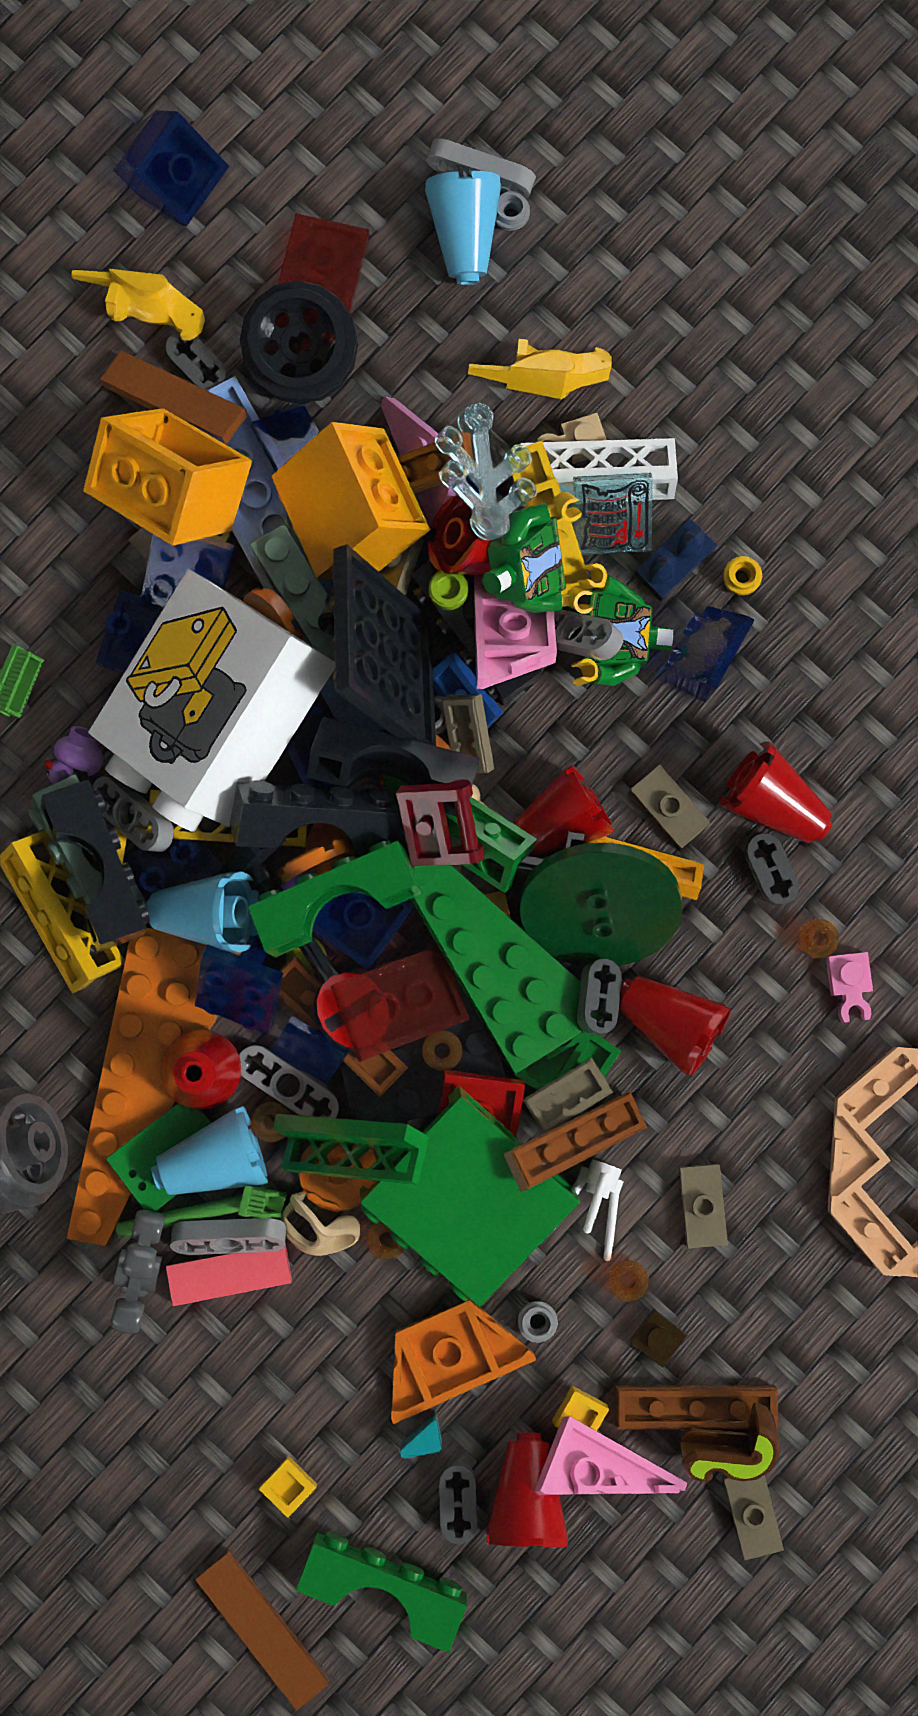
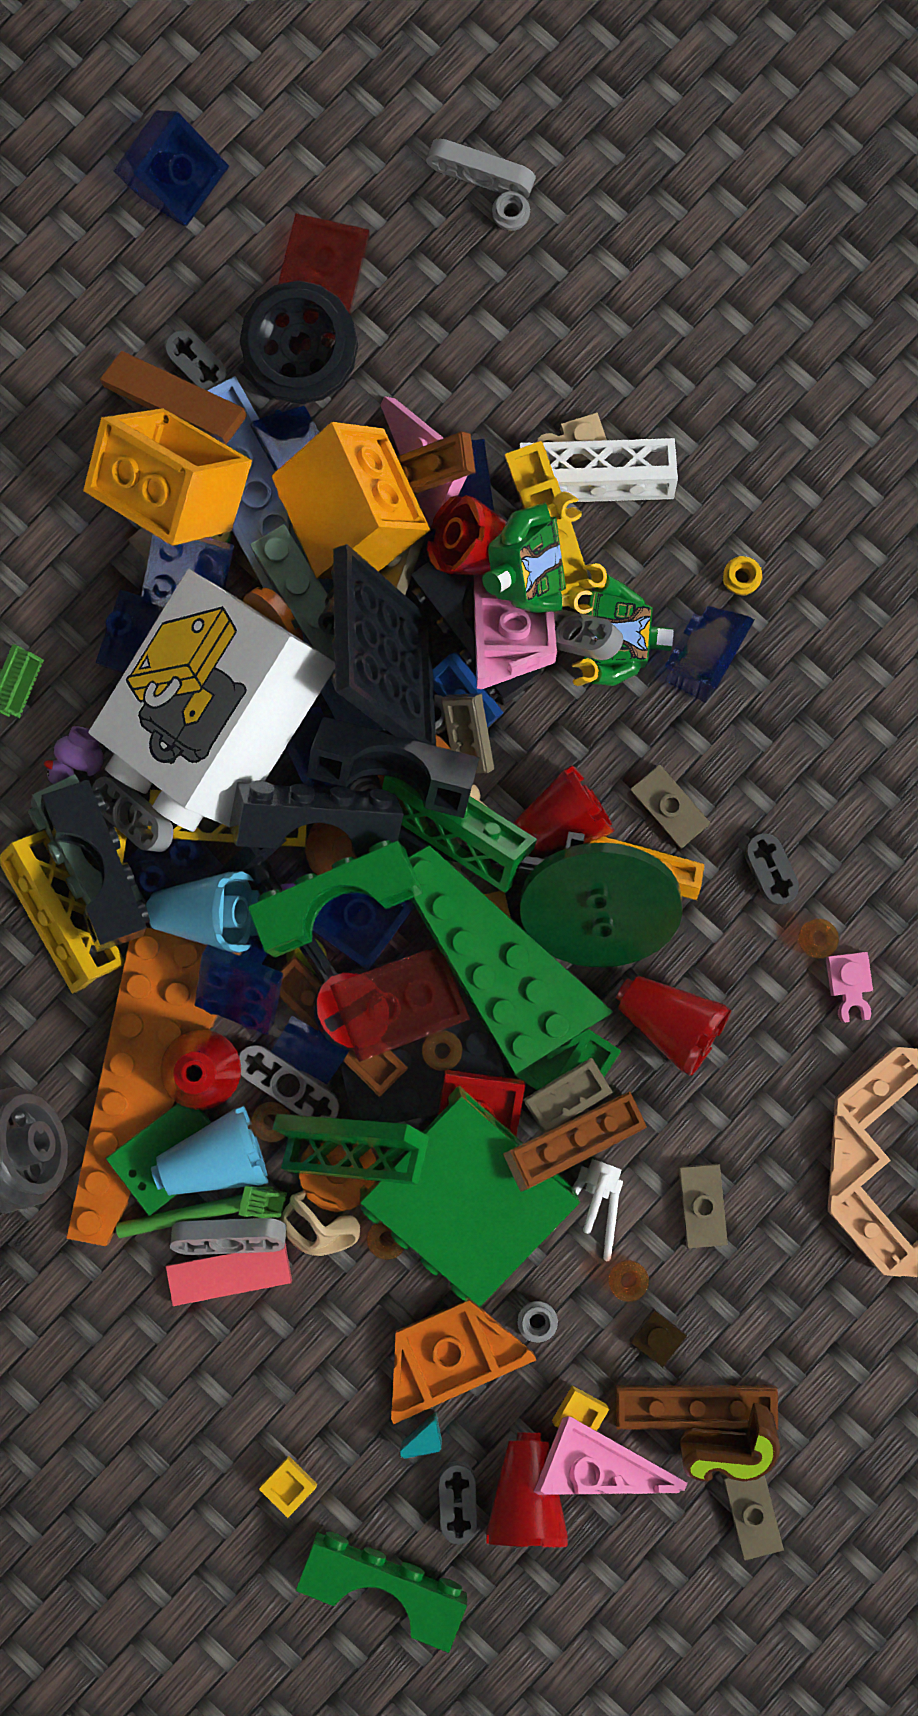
(137, 1271): dark grey gear -> none
(146, 298): yellow animal -> none
(262, 1630): dark orange tile -> none
(315, 861): orange tile -> none
(428, 827): dark red plate -> none
(448, 590): lime tile -> none
(464, 220): medium azure cone -> none
(488, 517): clear light blue plant -> none
(548, 371): yellow animal -> none
(599, 996): dark grey beam -> none
(614, 513): clear light blue tile -> none
(675, 559): dark blue tile -> none
(776, 796): red cone -> none

